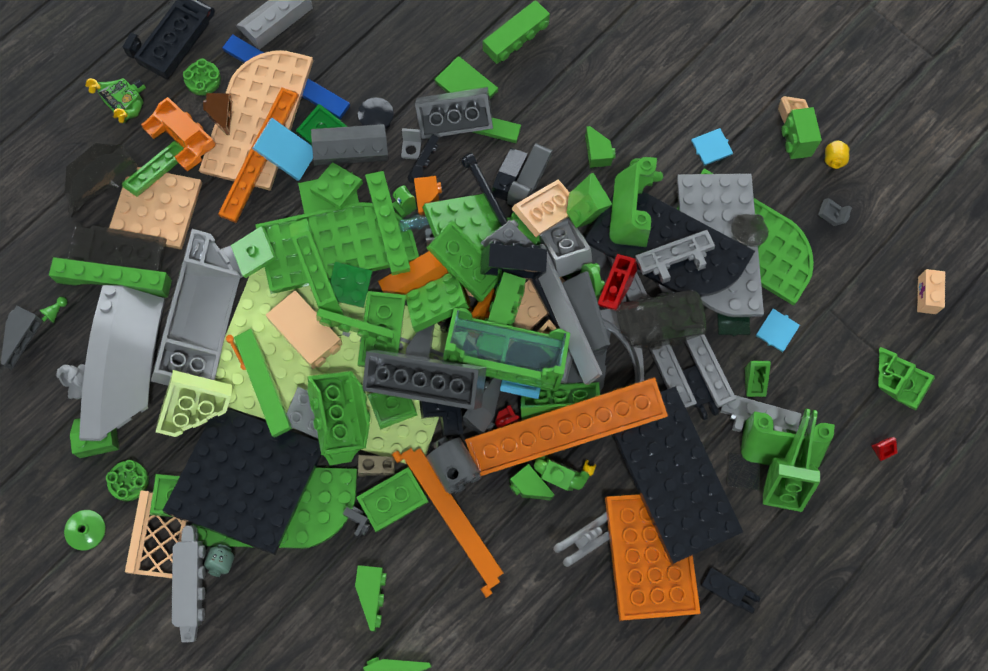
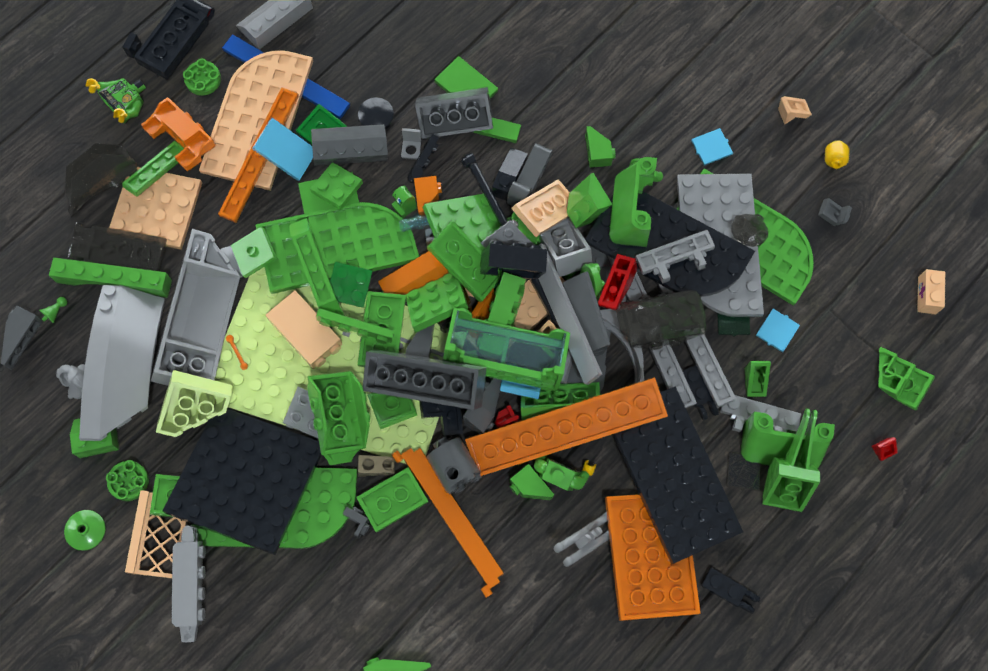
(219, 110): reddish brown slope -> none
(219, 560): sand green head -> none
(262, 383): bright green tile -> none
(369, 586): bright green slope -> none
(387, 223): bright green plate -> none
(516, 32): bright green brick -> none
(801, 133): bright green brick -> none

